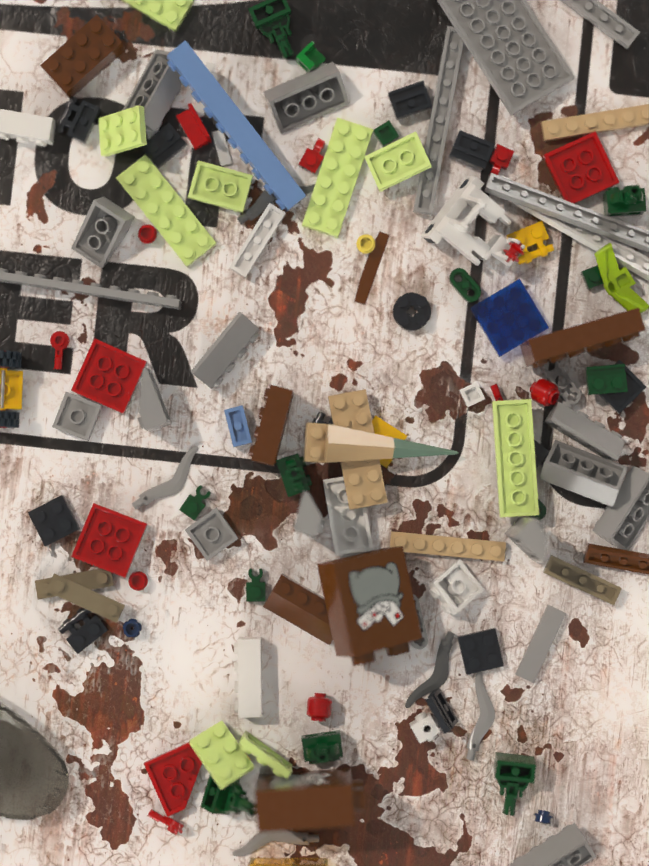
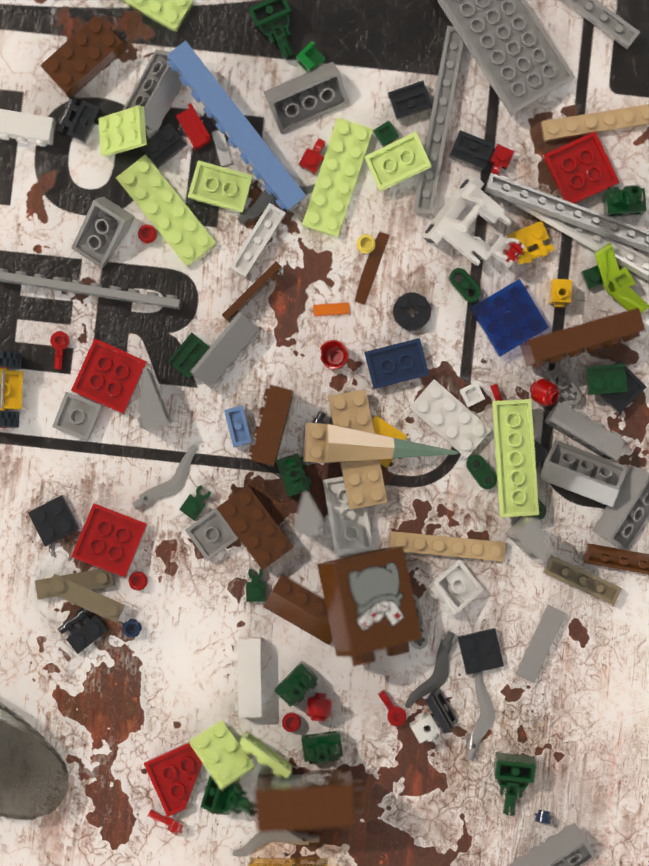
(188, 355): none -> dark green plate
(255, 527): none -> reddish brown brick
(272, 273): none -> reddish brown plate
(291, 722): none -> red plate
(296, 684): none -> dark green brick
(331, 309): none -> orange window
(334, 354): none -> red hair
(396, 363): none -> dark blue plate
(396, 715): none -> red plate
(450, 418): none -> white plate
(481, 472): none -> dark green plate
(560, 292): none -> yellow brick

